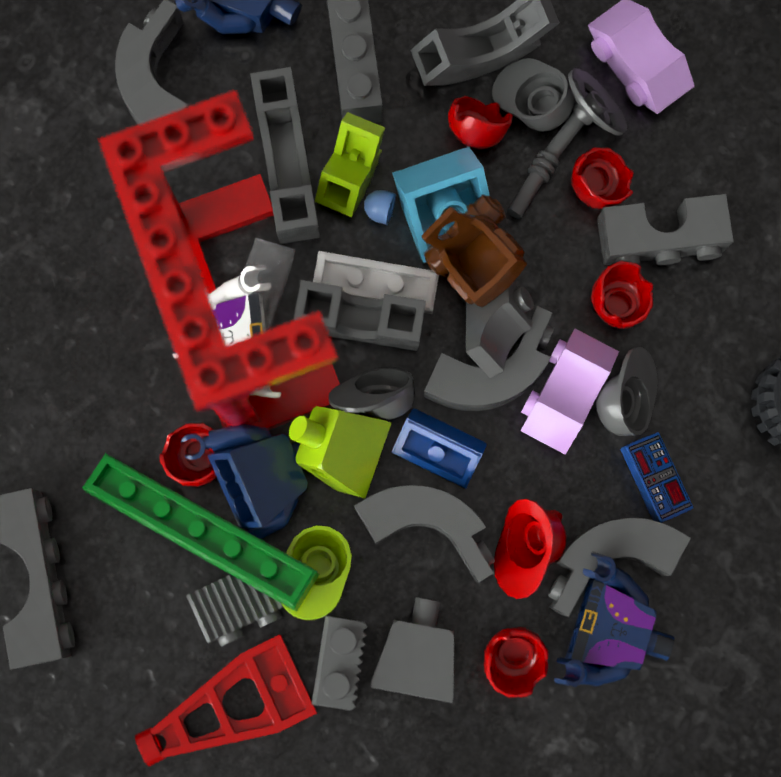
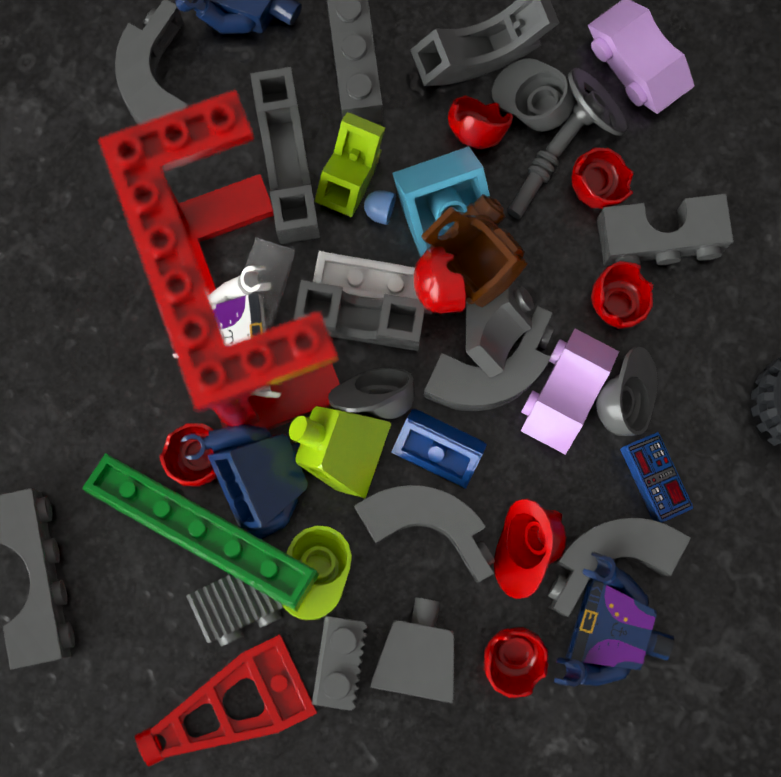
(436, 285): none -> red hair

